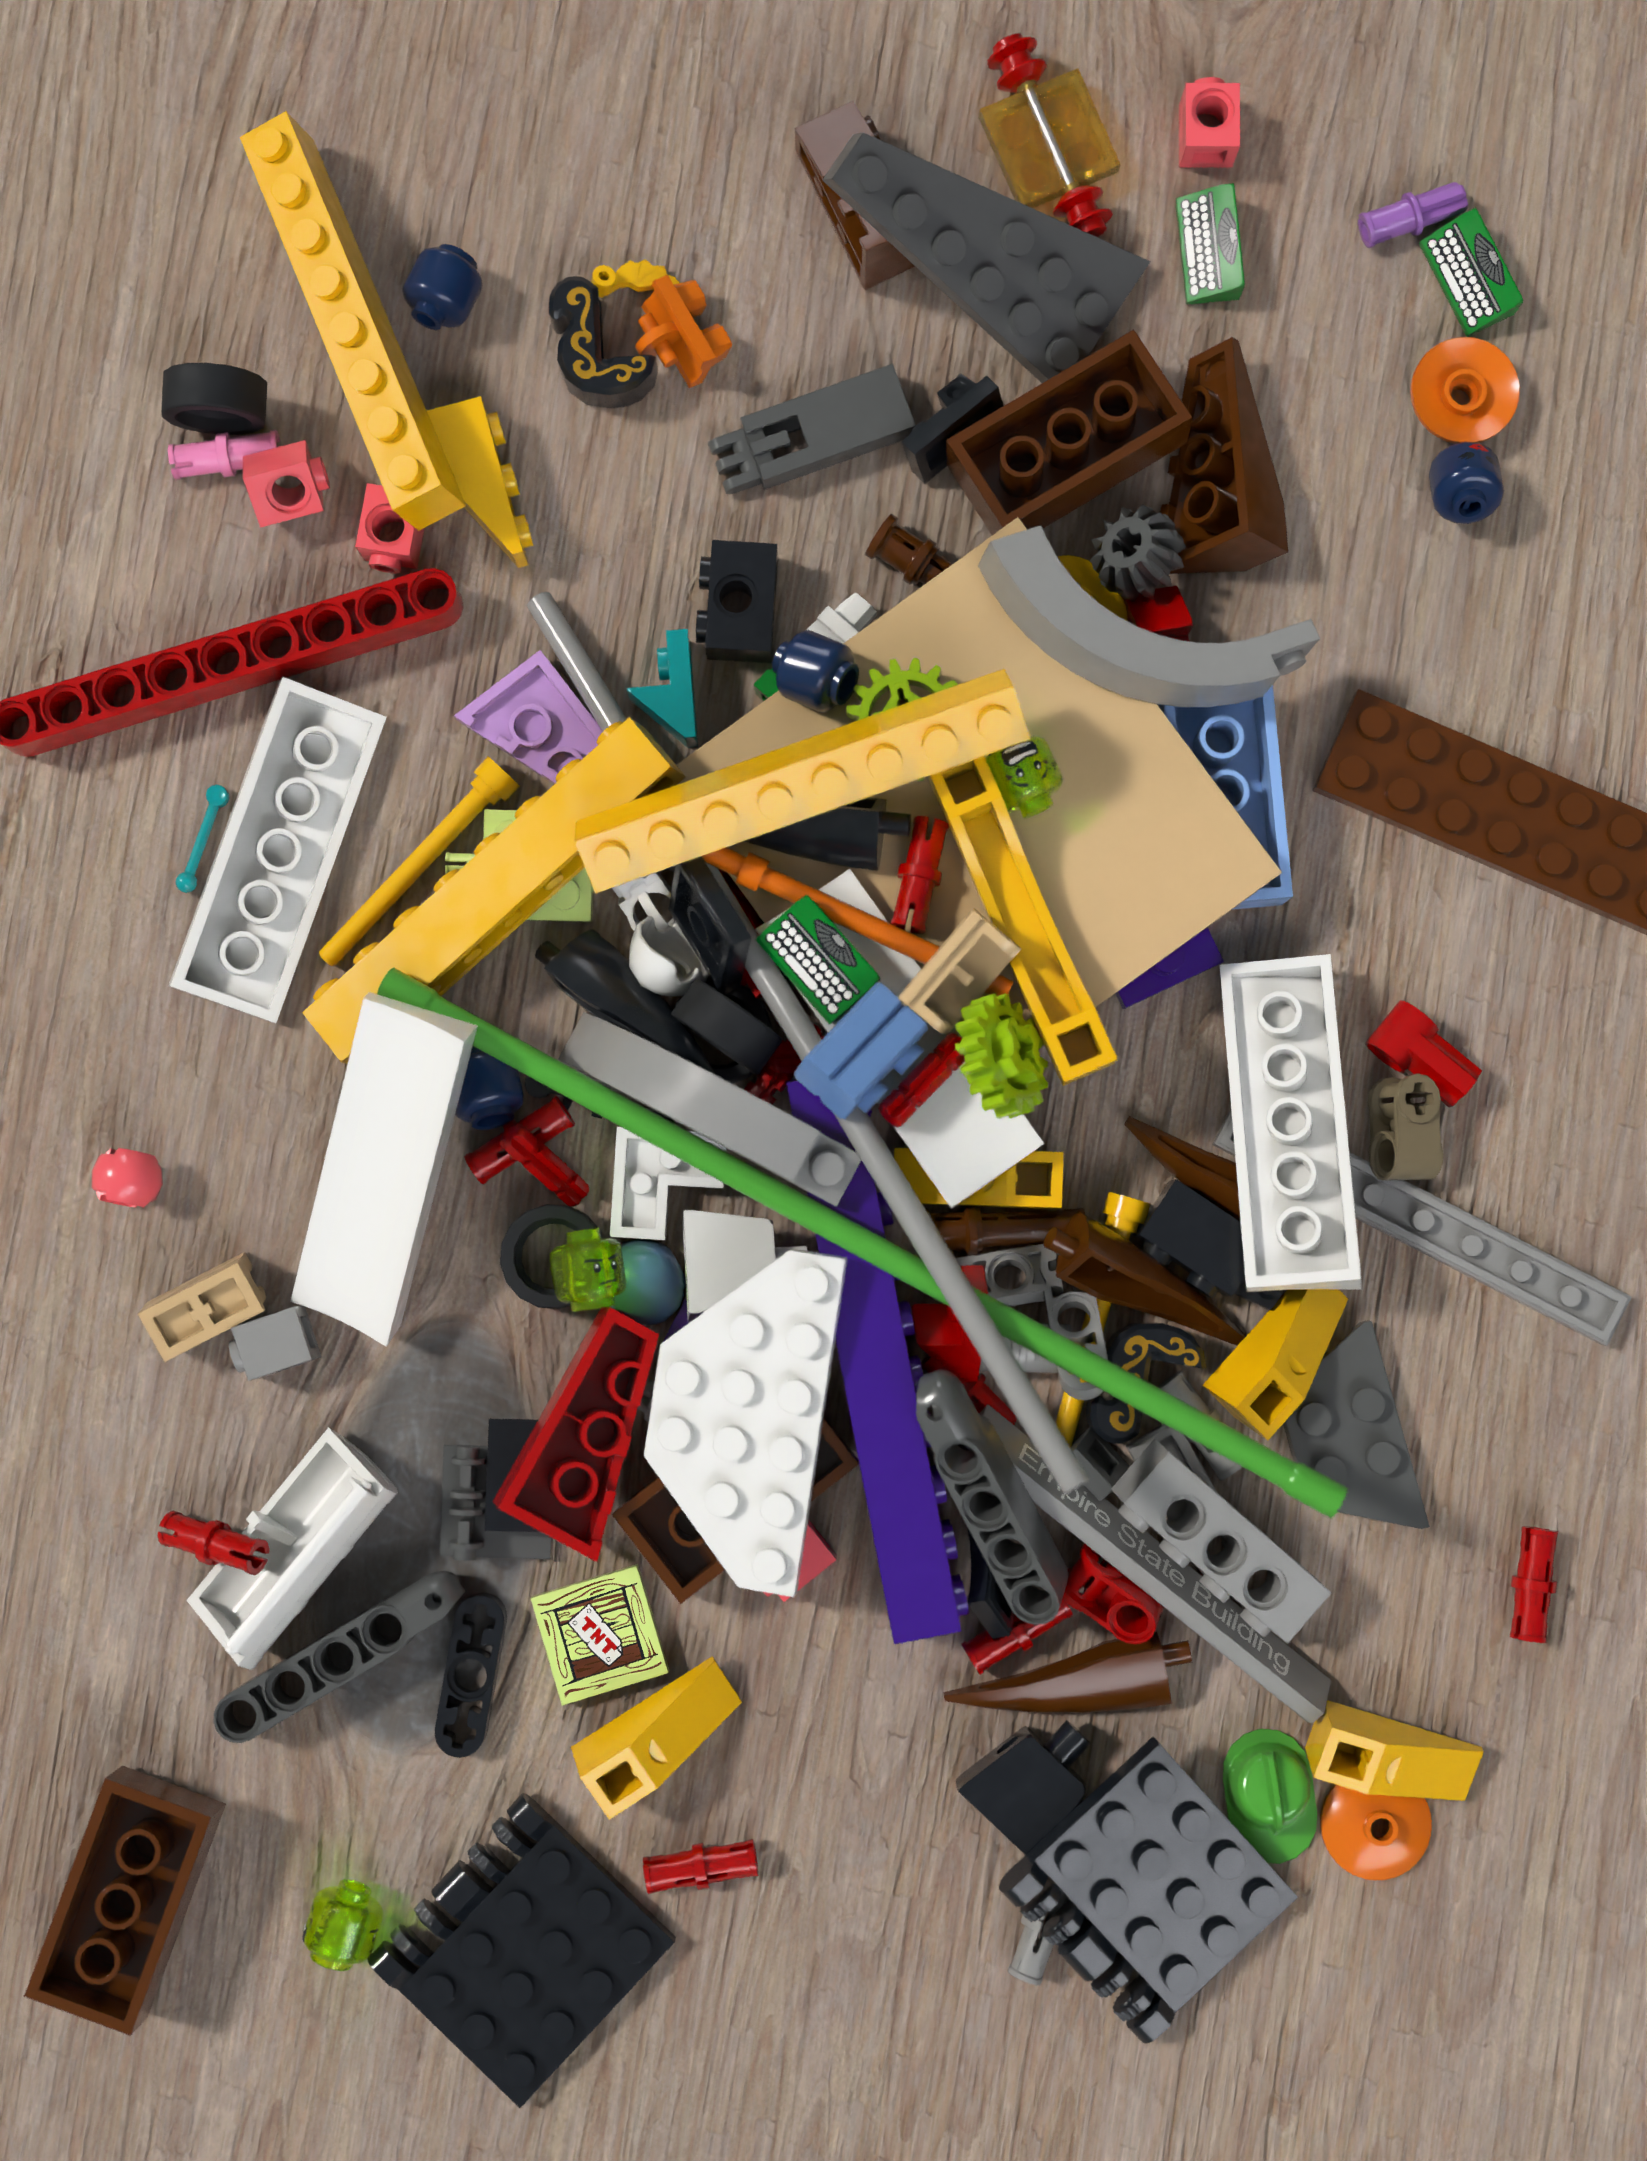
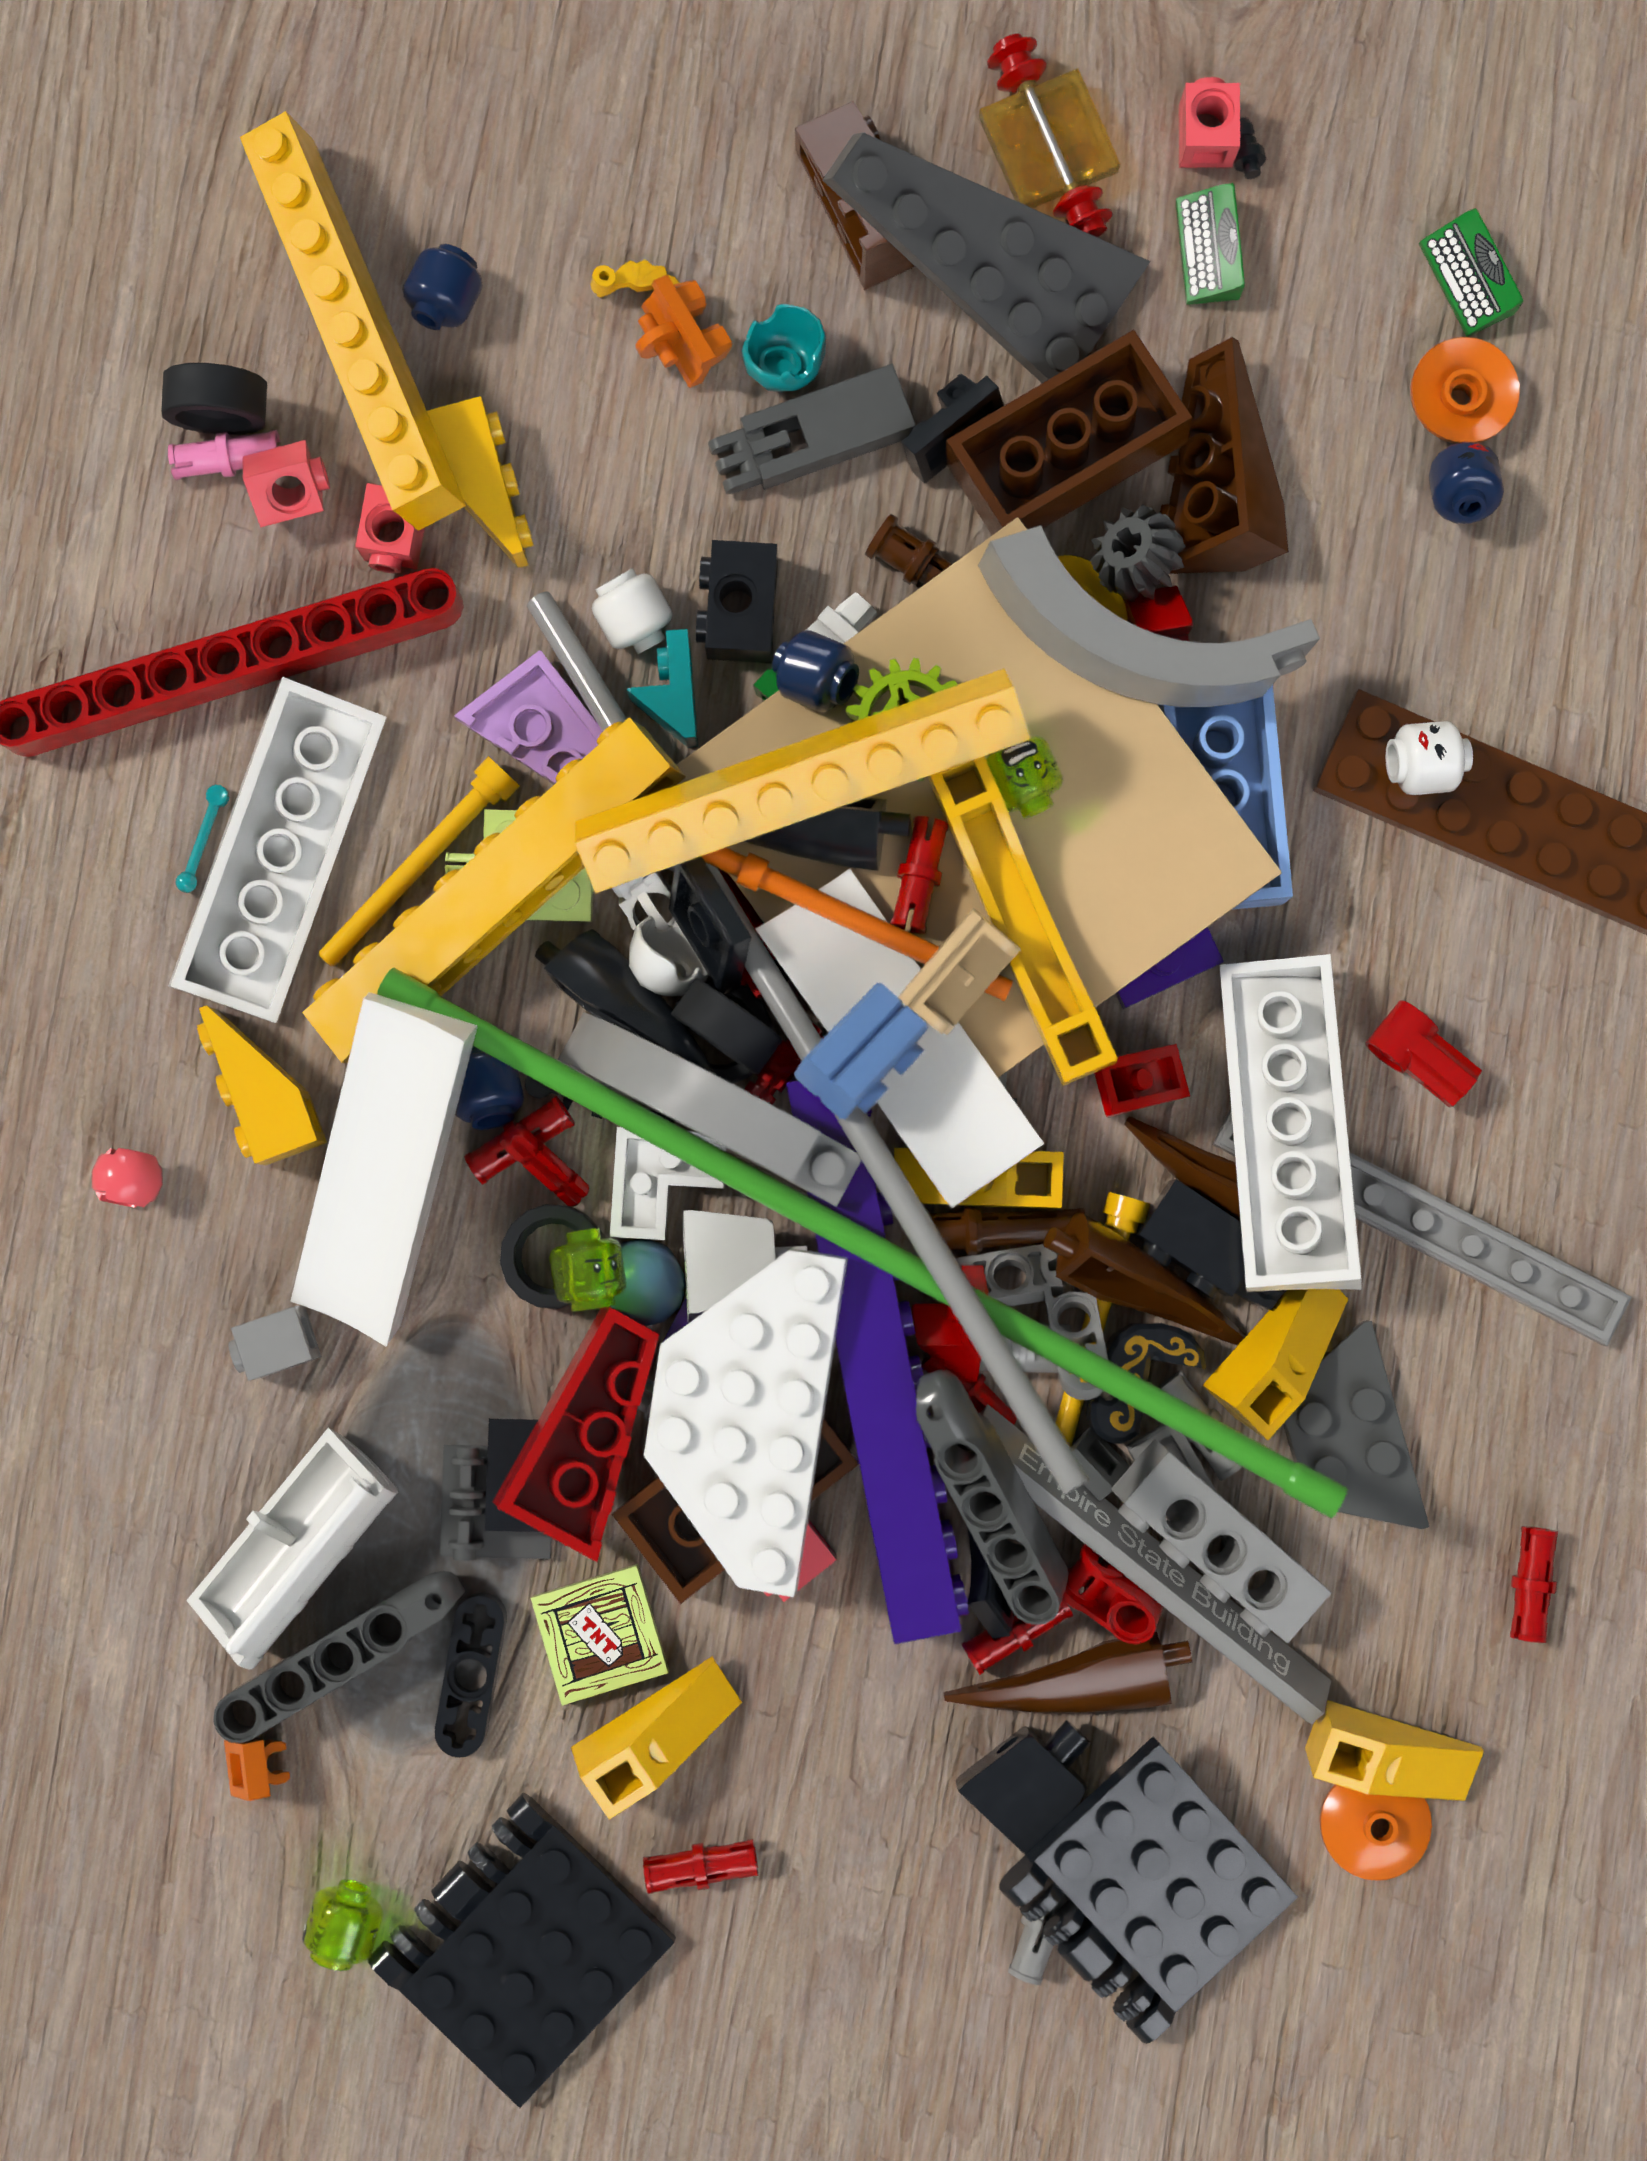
(125, 1900): reddish brown brick -> none
(203, 1307): tan hinge -> none
(213, 1542): red pin -> none
(248, 1768): none -> orange tile
(270, 1104): none -> yellow slope
(580, 355): black animal -> none
(632, 611): none -> white head
(785, 349): none -> teal hair
(818, 959): slope -> none
(922, 1081): red axle -> none
(1001, 1056): lime gear -> none
(1142, 1080): none -> red slope
(1250, 154): none -> black piece
(1270, 1794): bright green piece -> none
(1405, 1133): dark tan piece -> none
(1412, 214): medium lavender axle -> none
(1428, 758): none -> white head

